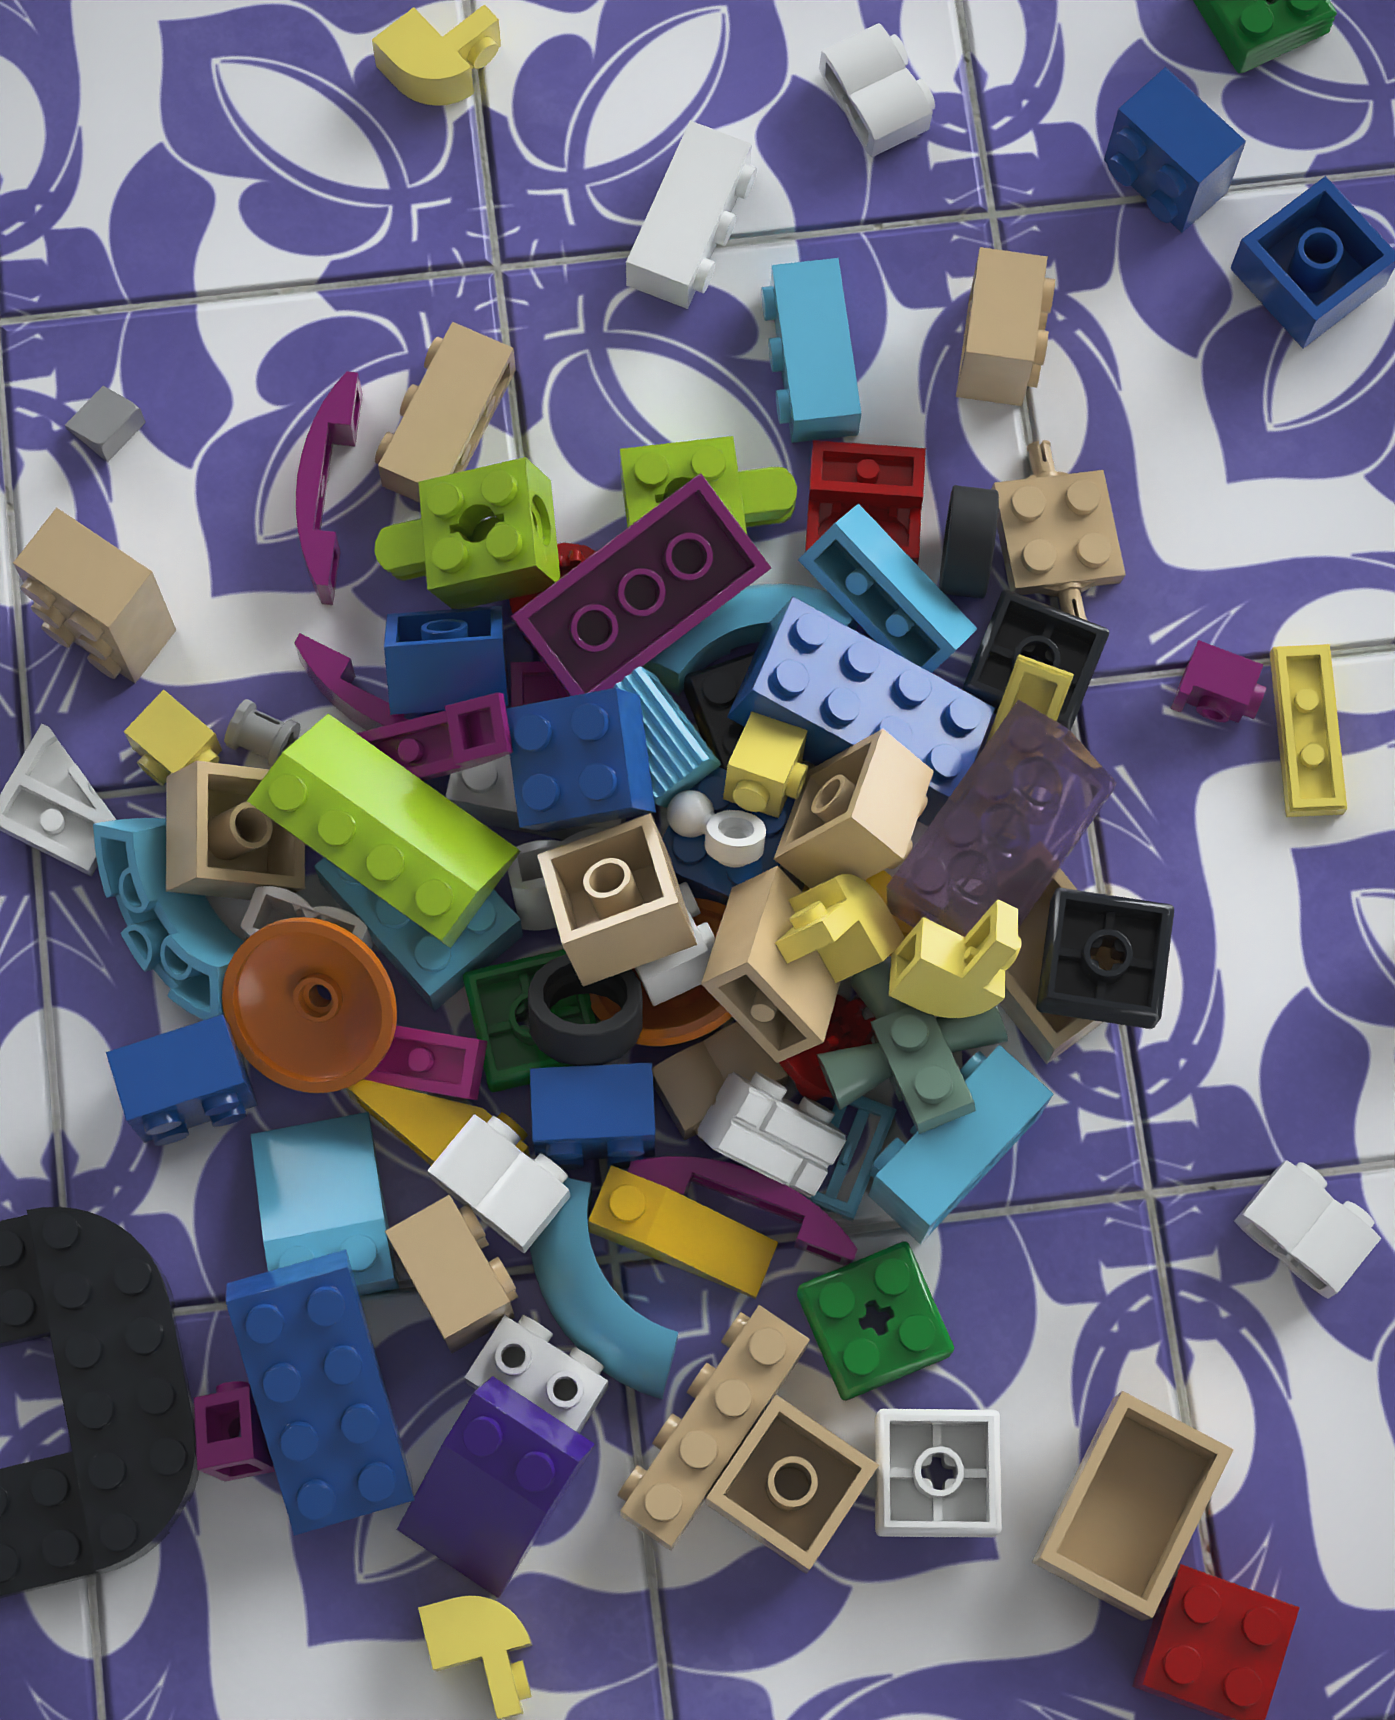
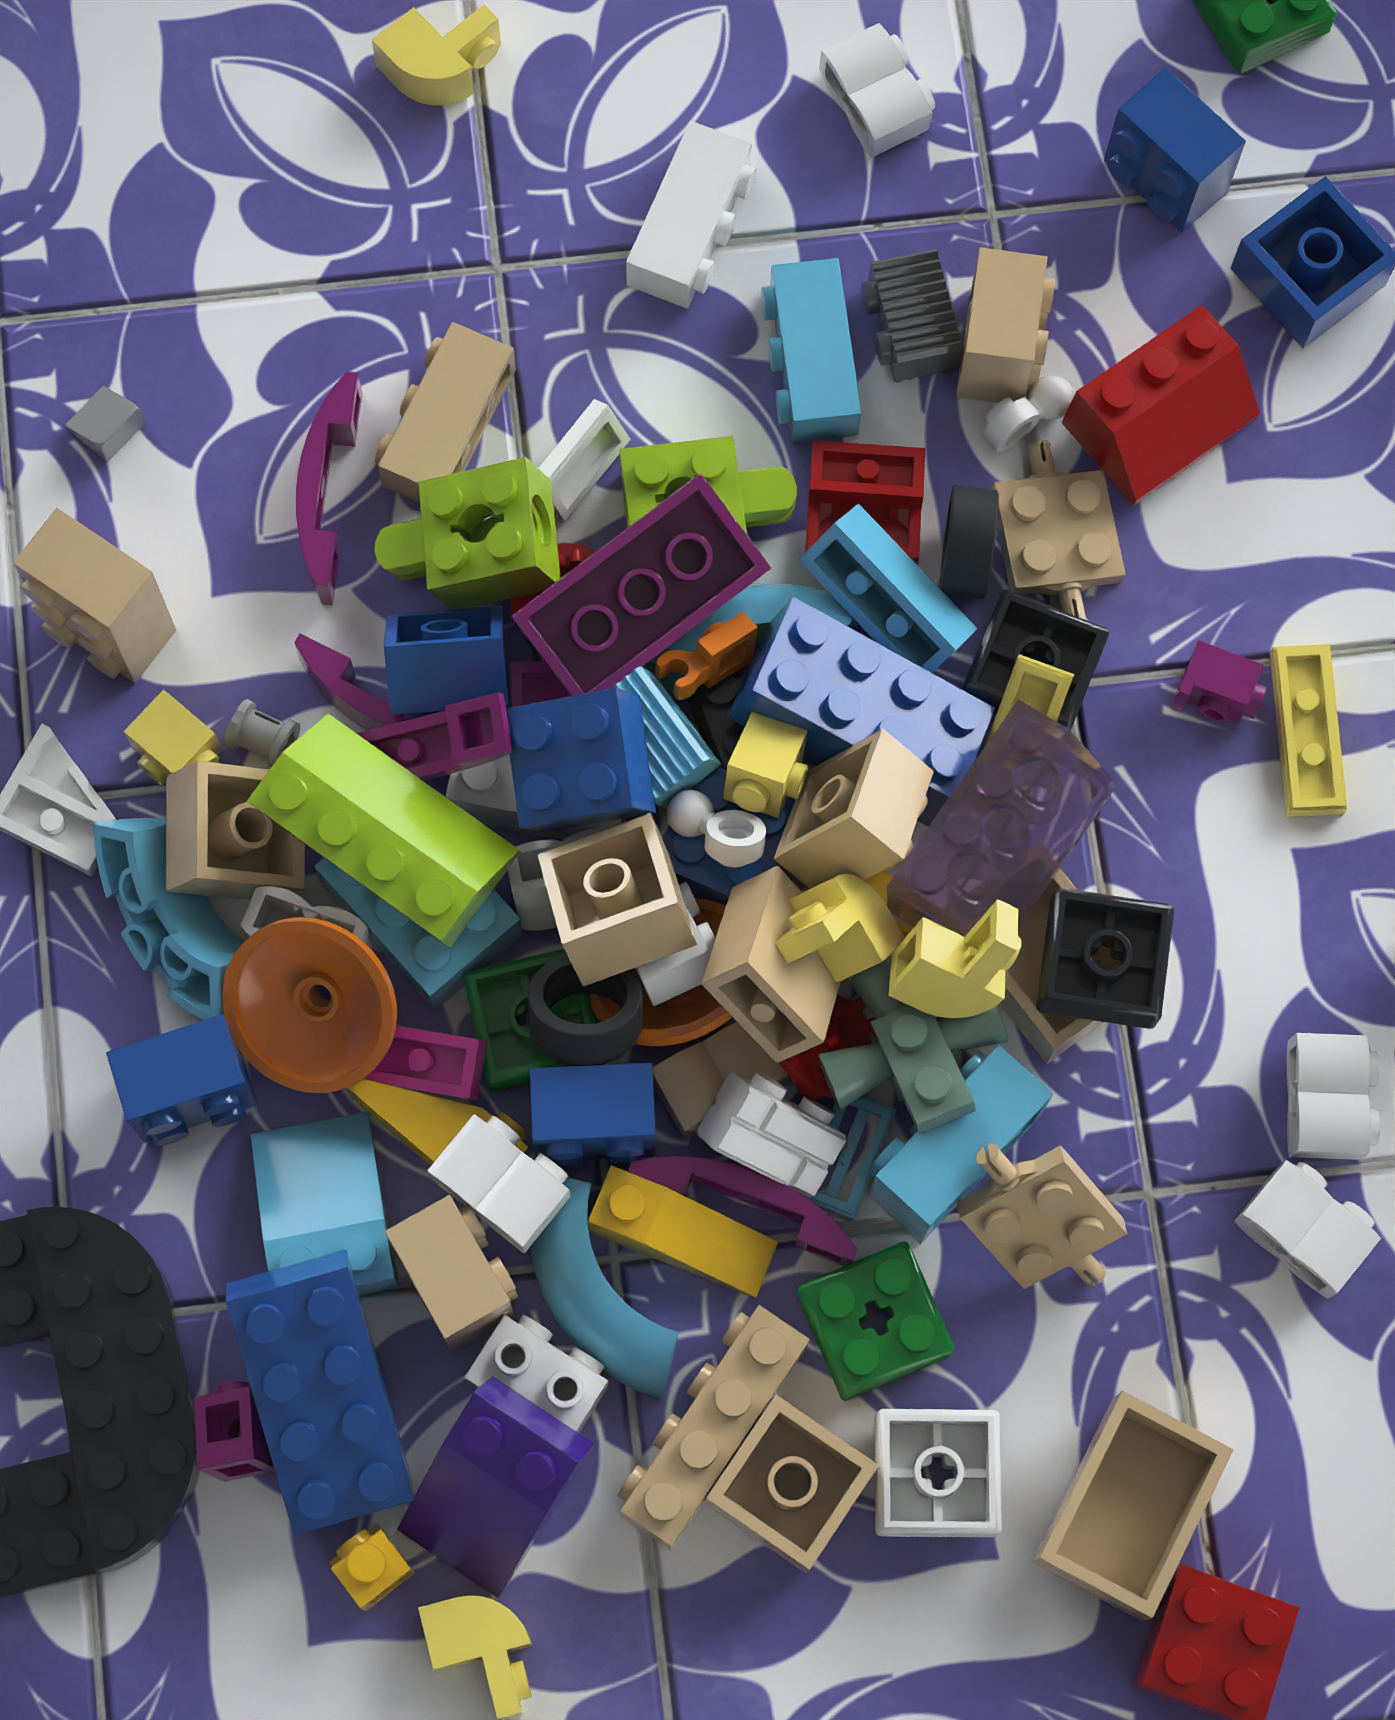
(370, 1567): none -> yellow brick
(583, 457): none -> white tile
(718, 654): none -> orange plate
(913, 315): none -> dark grey brick
(1012, 421): none -> white plate
(1041, 1216): none -> tan plate
(1164, 405): none -> red slope
(1330, 1096): none -> white brick

